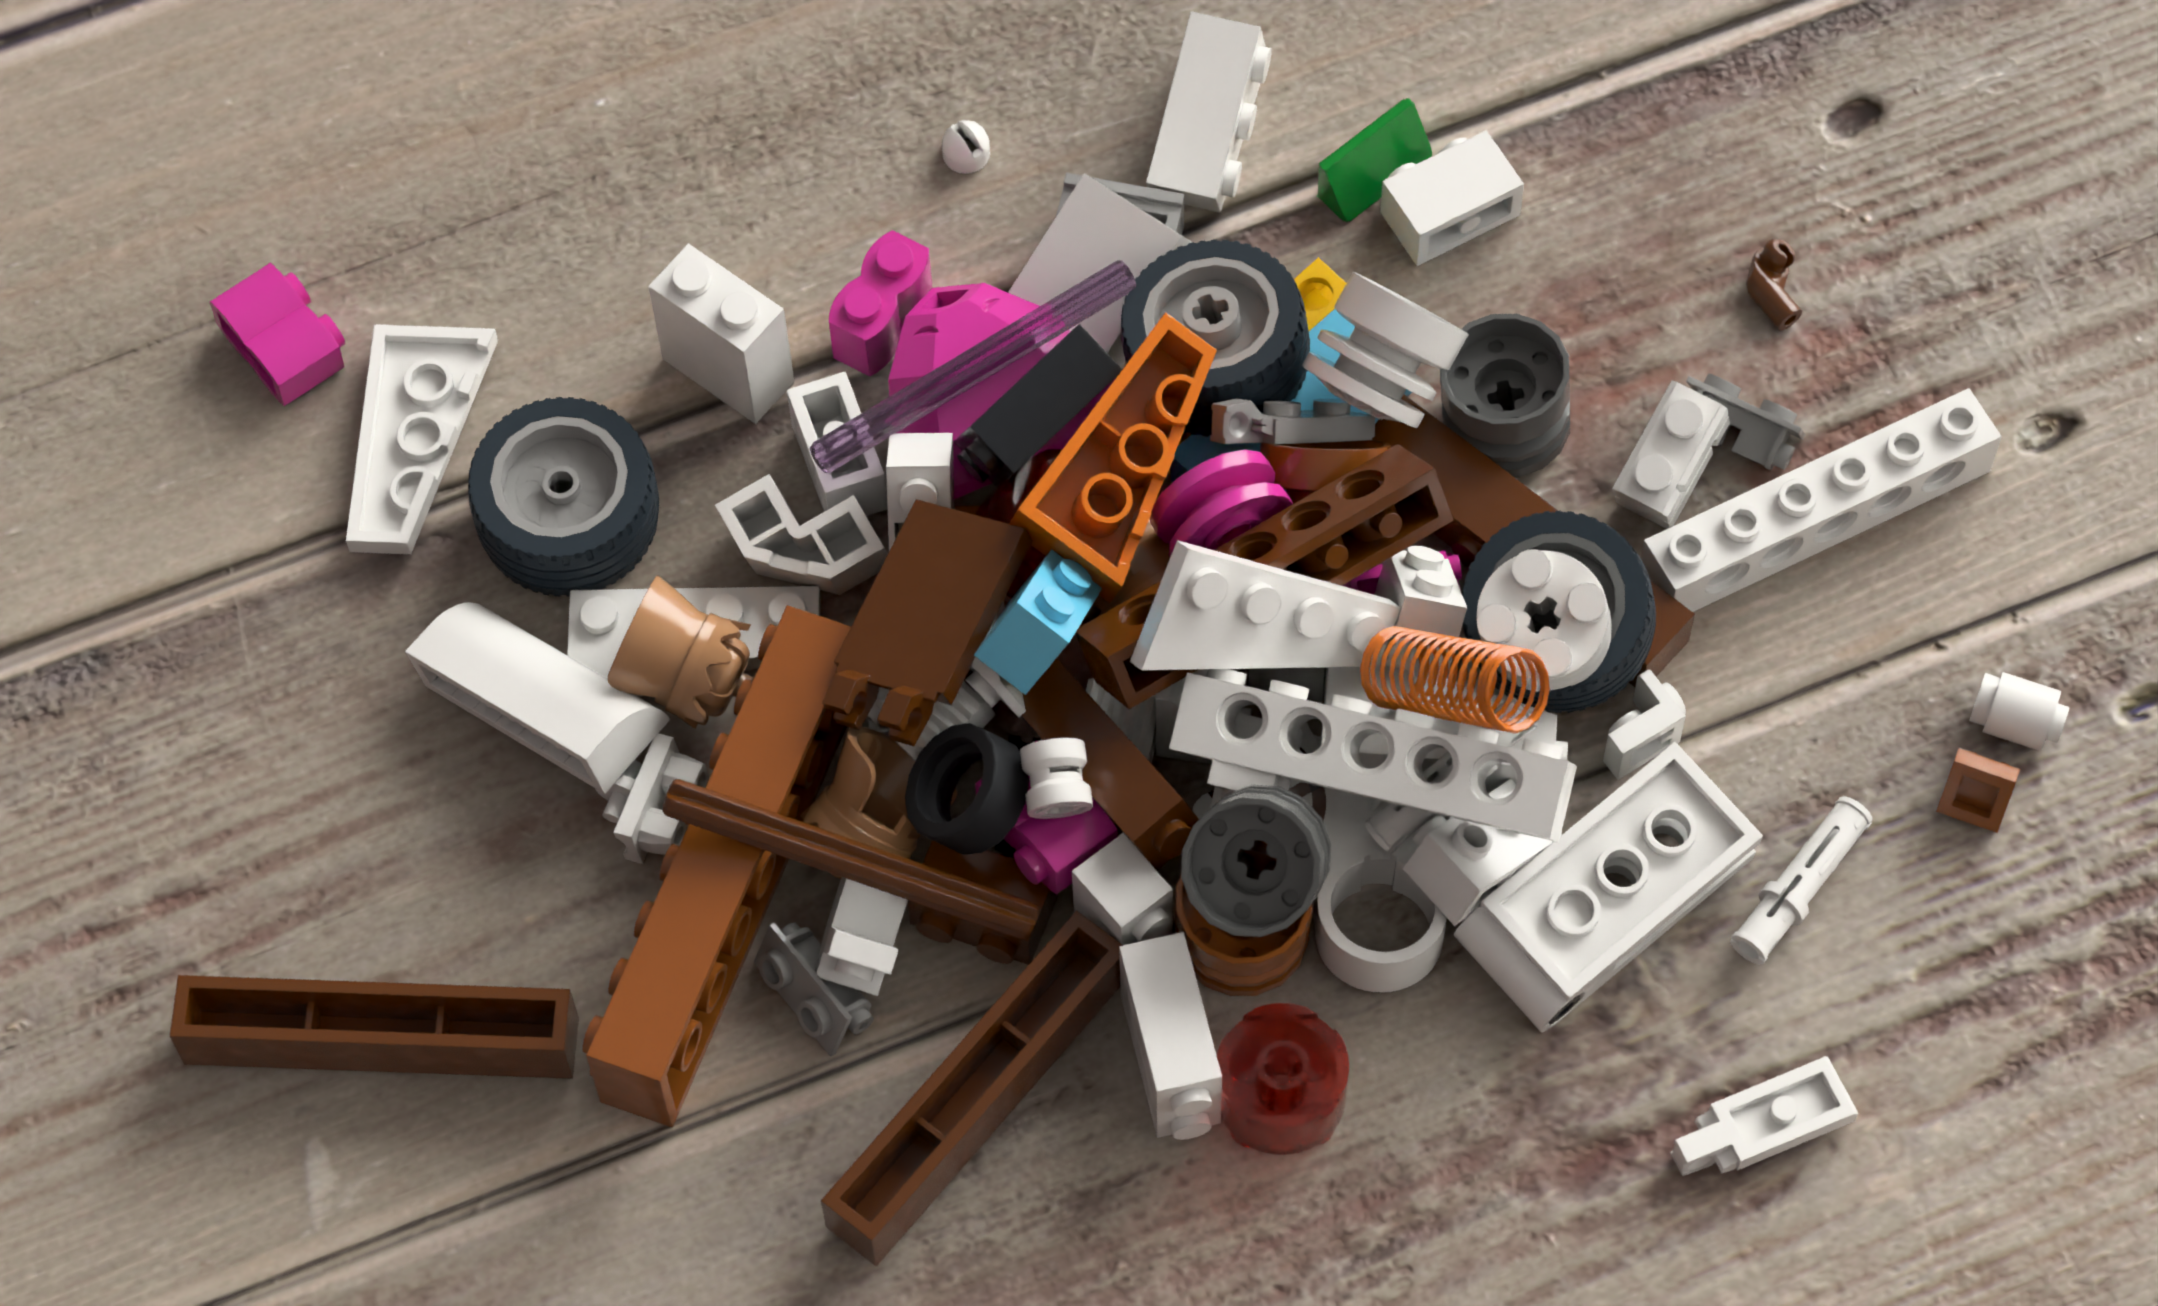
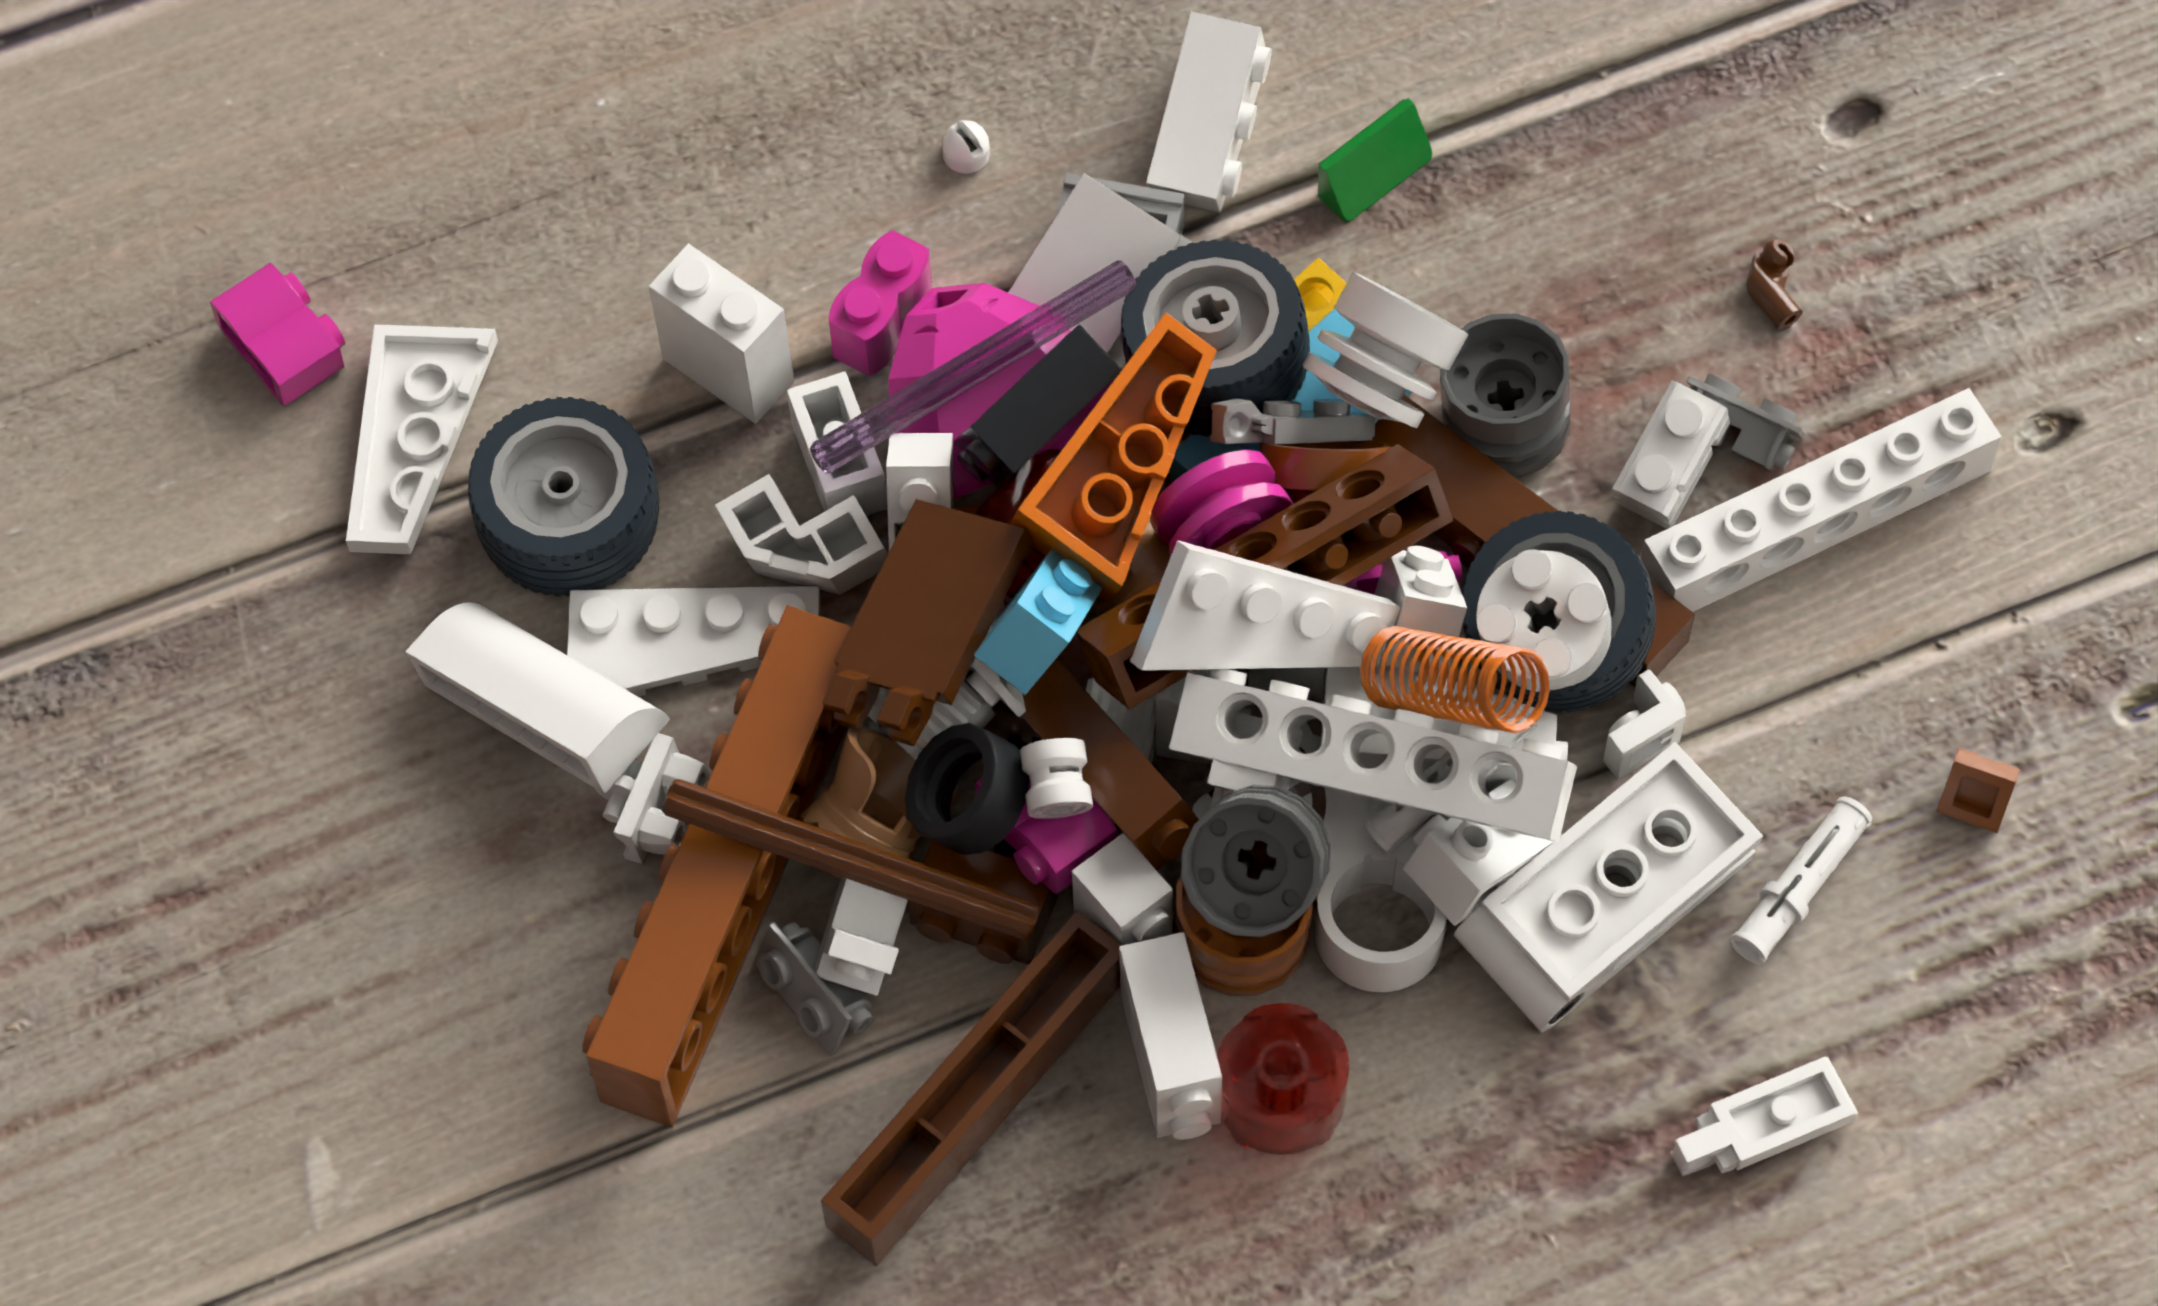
(375, 1026): reddish brown brick -> none
(681, 656): medium nougat hat -> none
(1451, 197): white brick -> none
(2019, 710): white brick -> none

